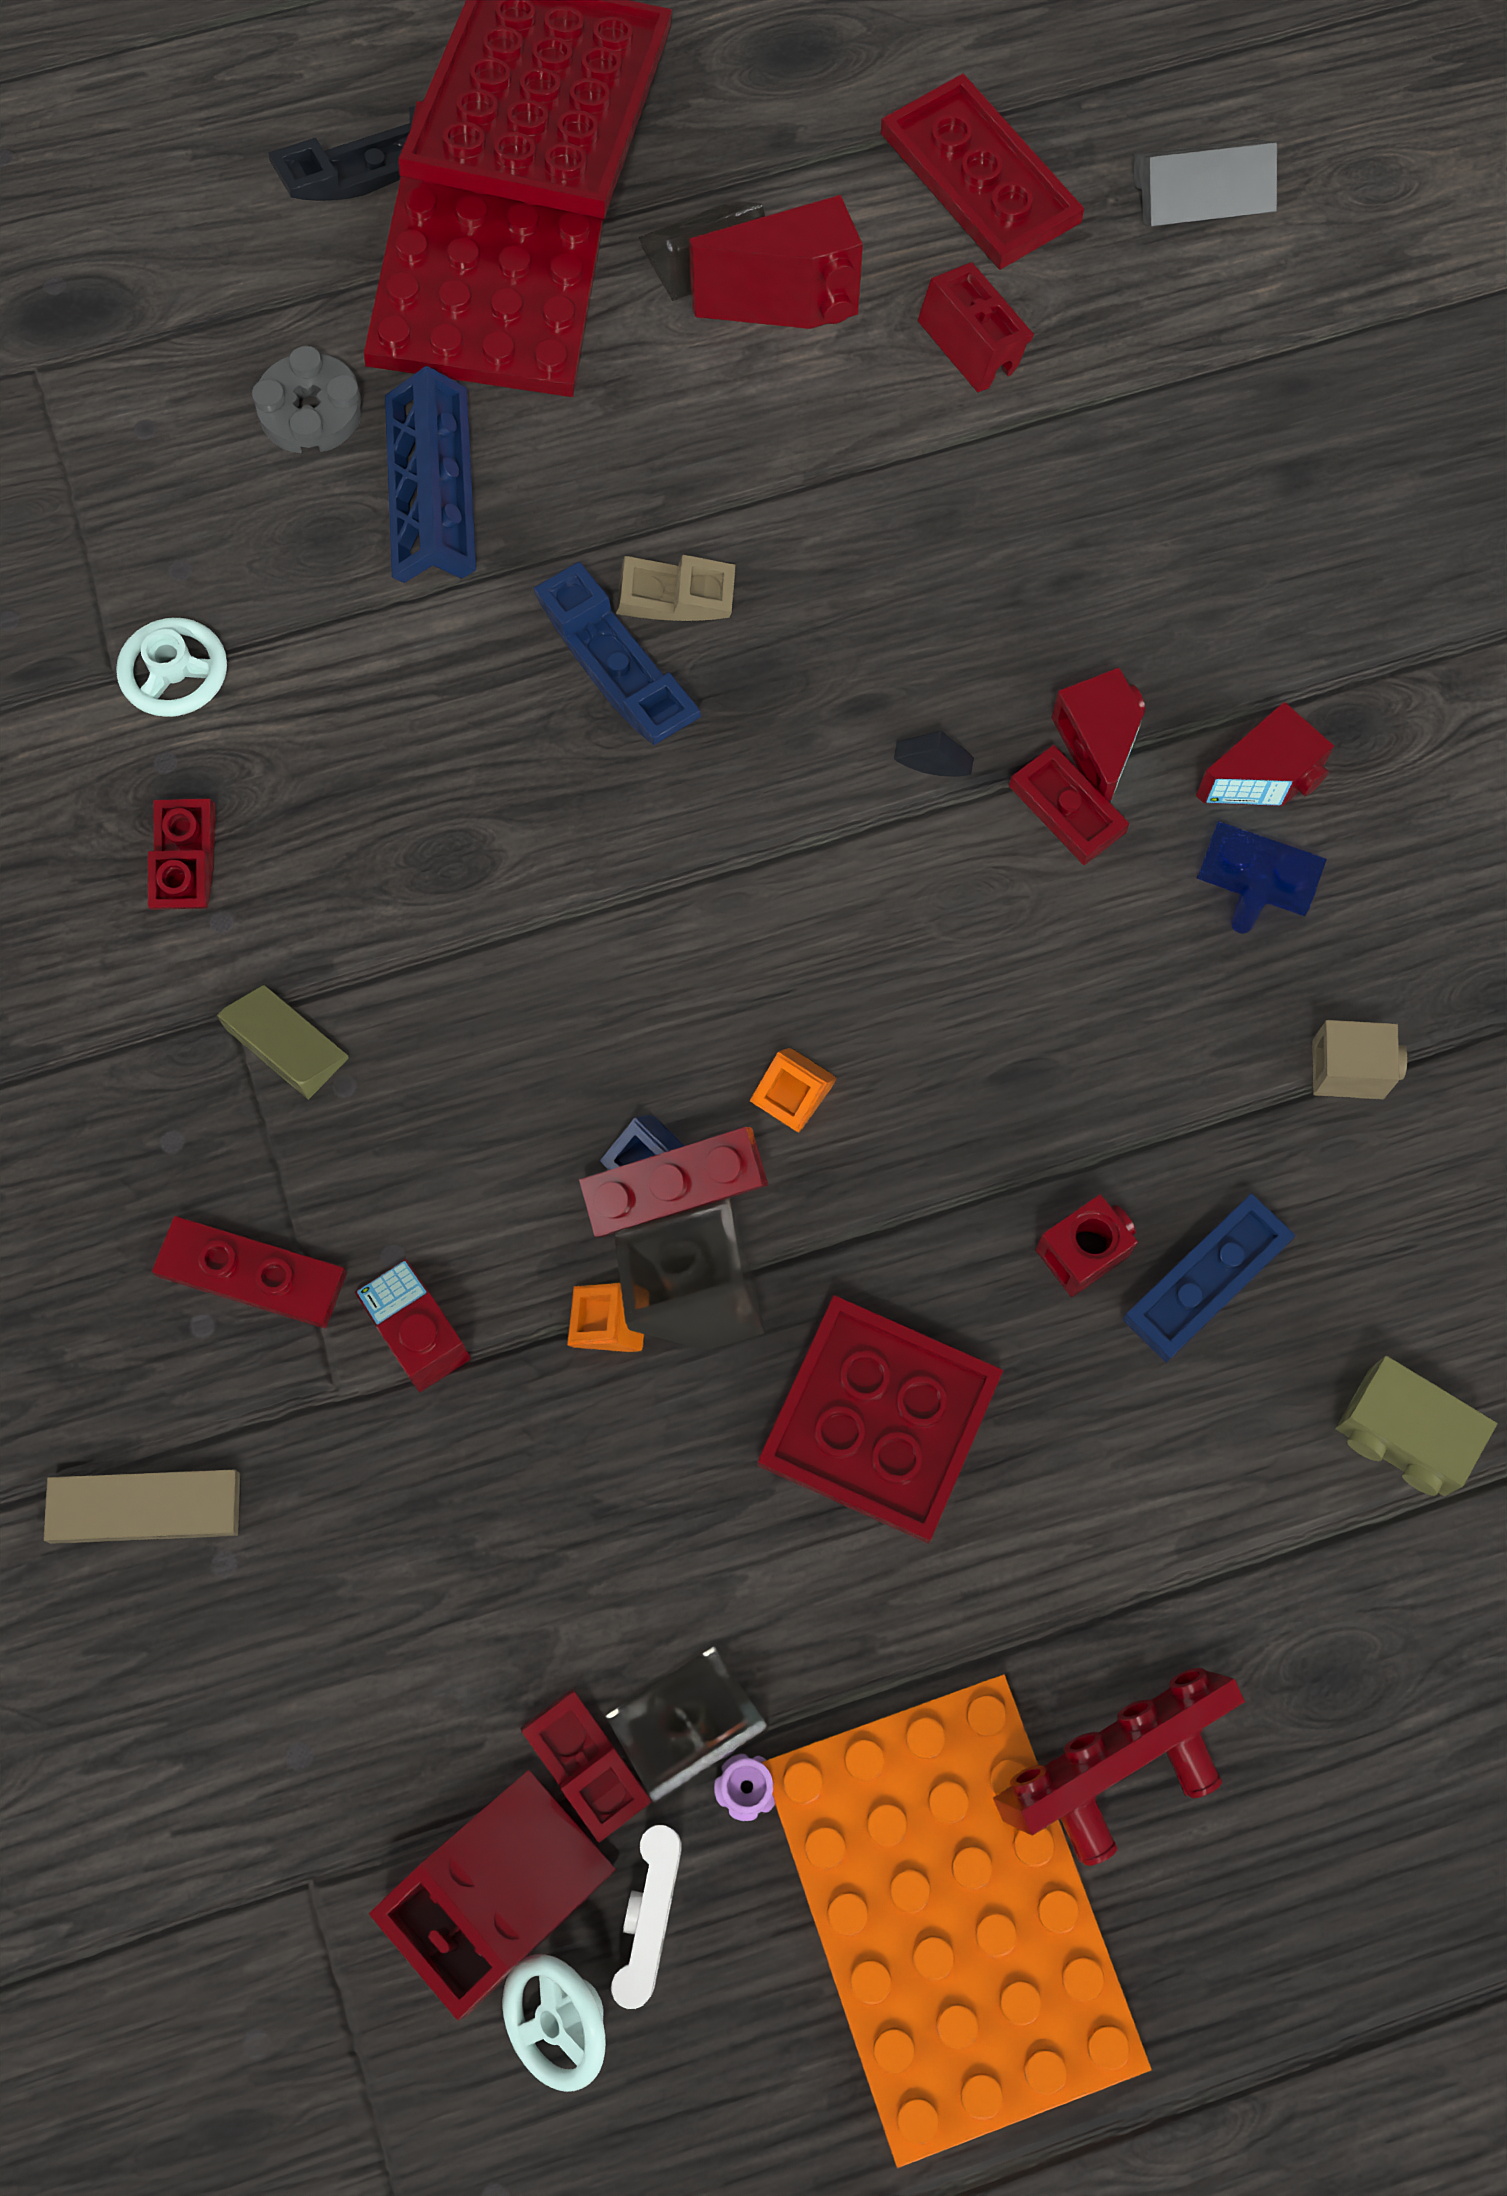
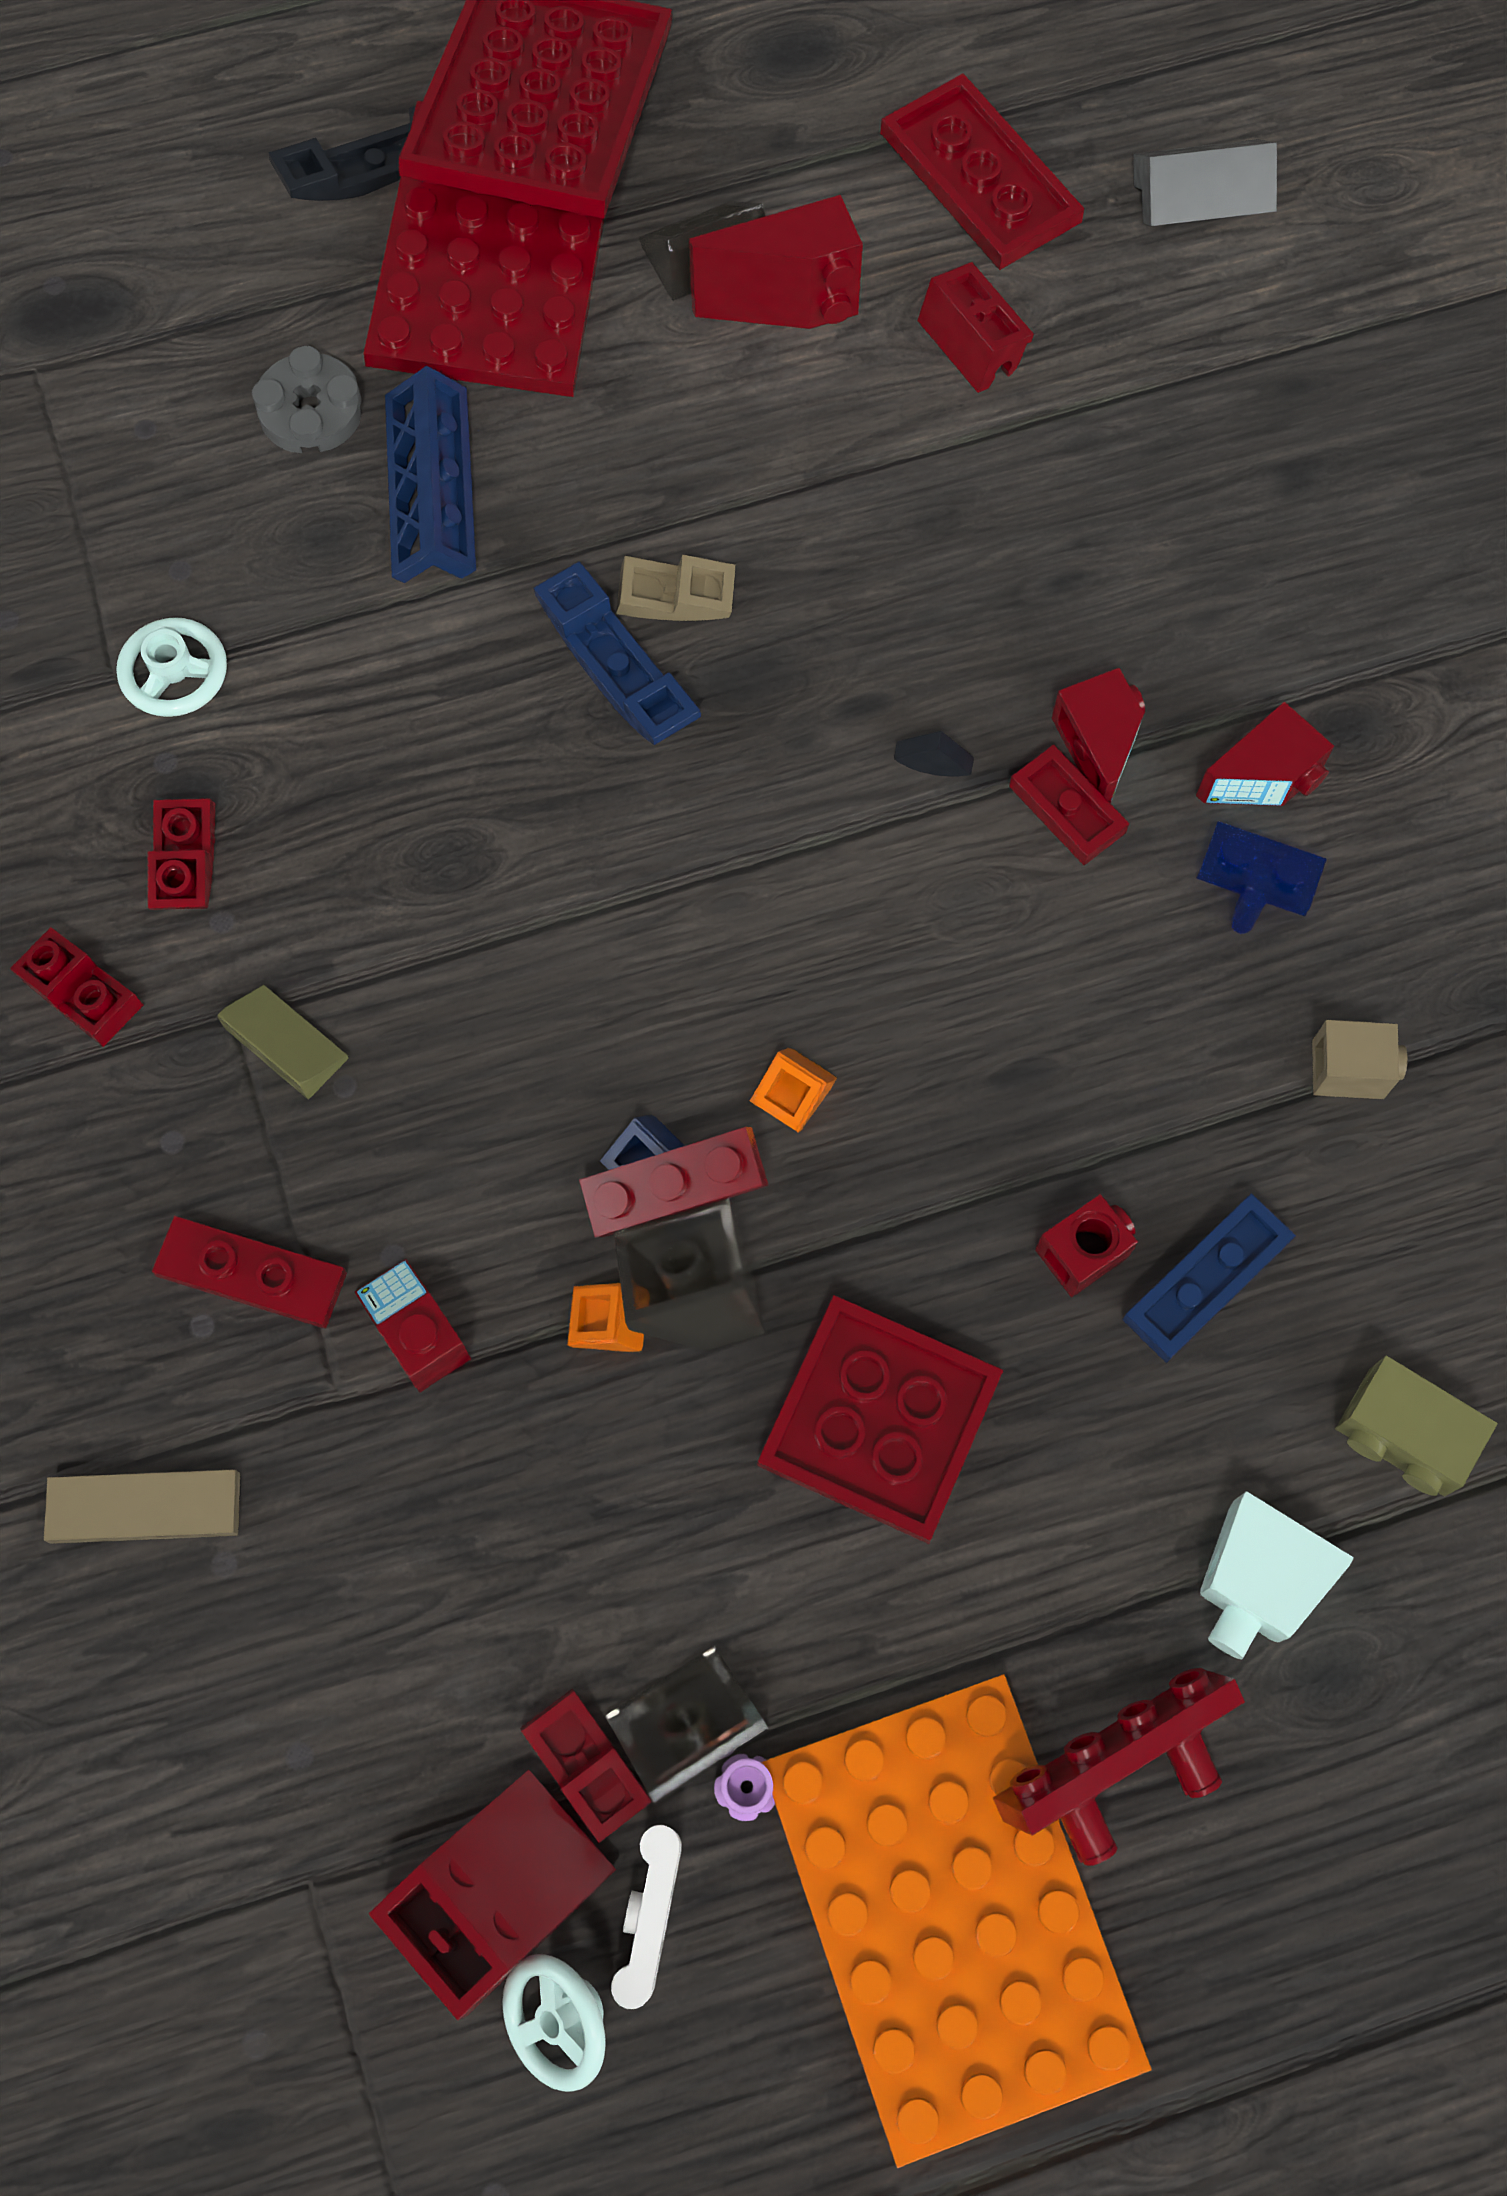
(76, 986): none -> dark red slope
(1266, 1575): none -> light aqua torso

